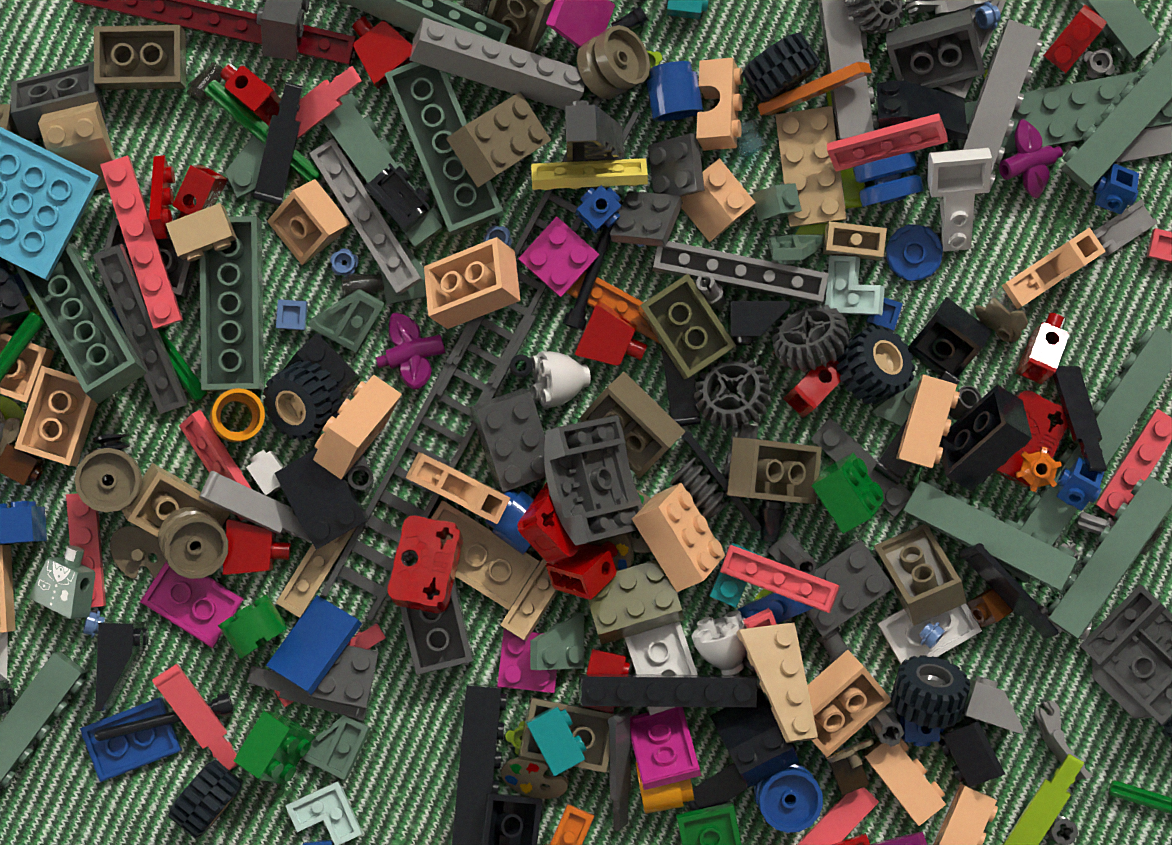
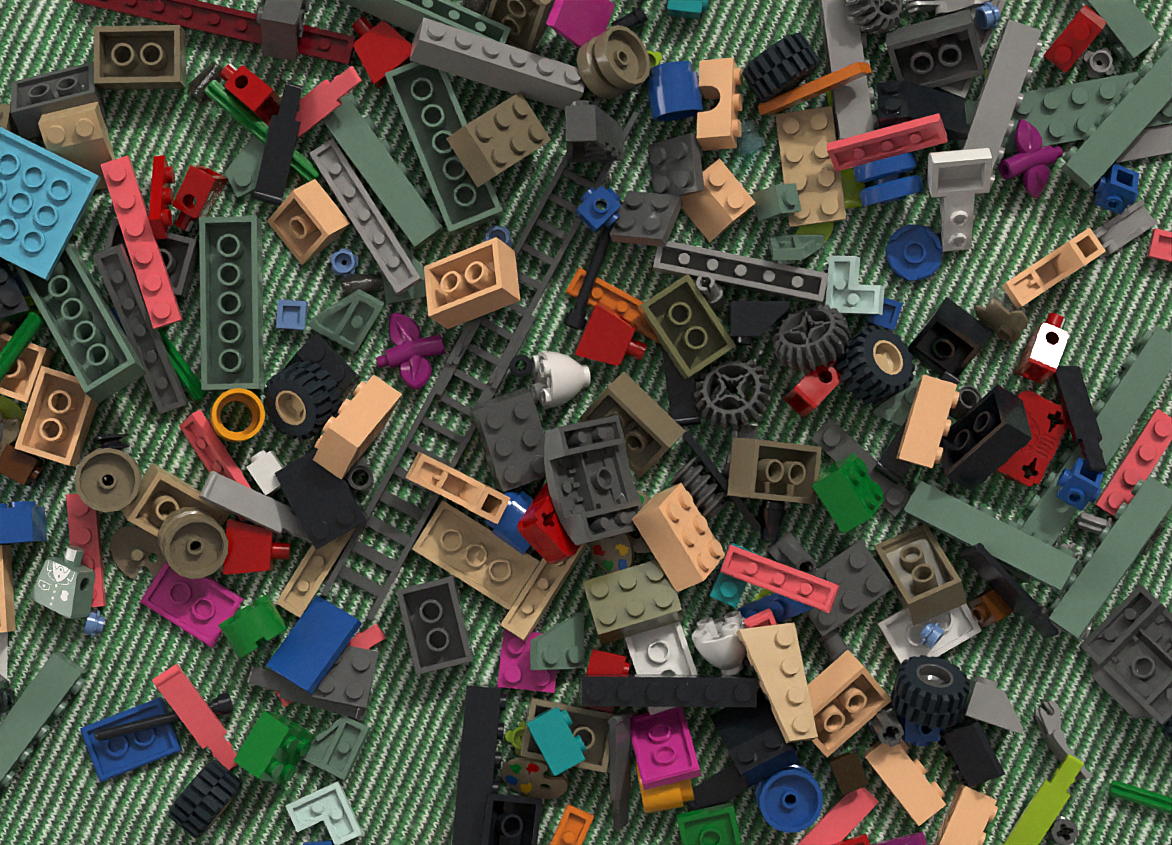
(117, 655): black slope -> none
(201, 232): tan brick -> none
(398, 197): black hinge -> none
(434, 566): red axle -> none
(558, 257): dark pink plate -> none
(586, 571): red torso -> none
(589, 174): light yellow plate -> none
(851, 753): dark tan piece -> none
(854, 240): tan brick -> none
(1029, 473): orange rock -> none

